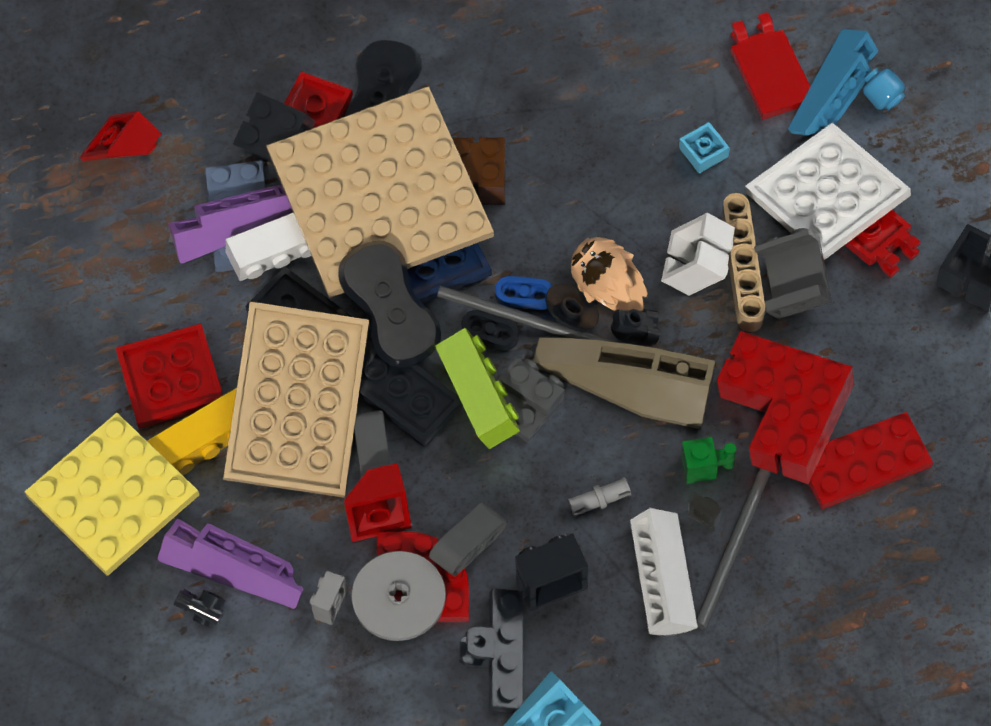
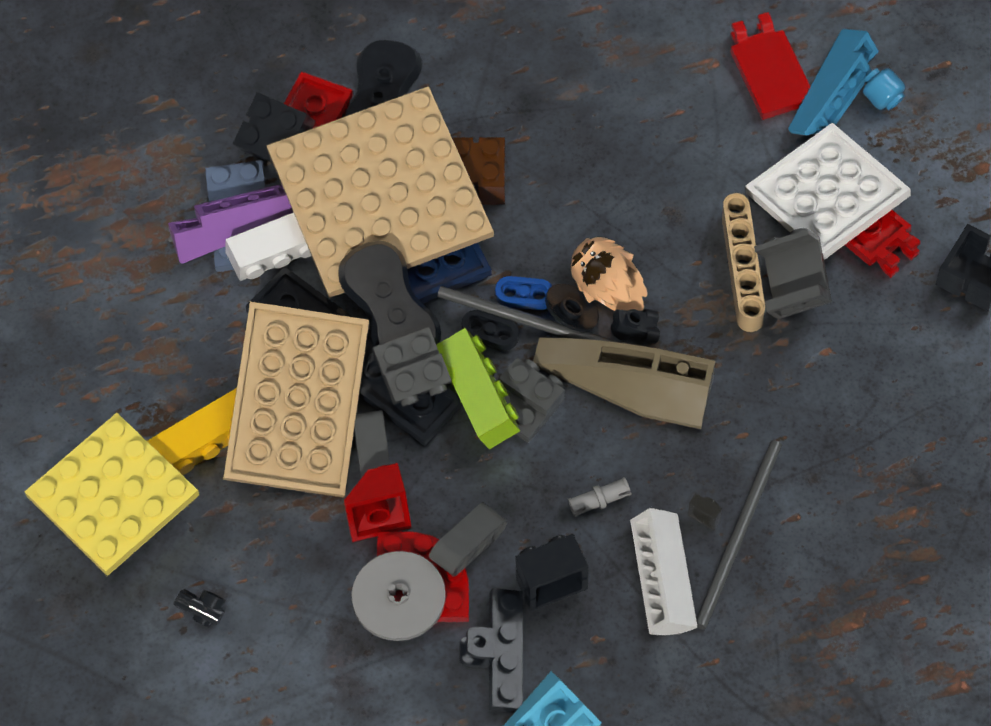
(122, 137): red slope -> none
(169, 375): red plate -> none
(230, 562): medium lavender wedge -> none
(328, 597): light grey piece -> none
(412, 367): none -> dark grey plate
(702, 460): green brick -> none
(704, 147): medium azure piece -> none
(704, 249): white piece -> none
(799, 399): red piece -> none
(869, 460): red plate -> none

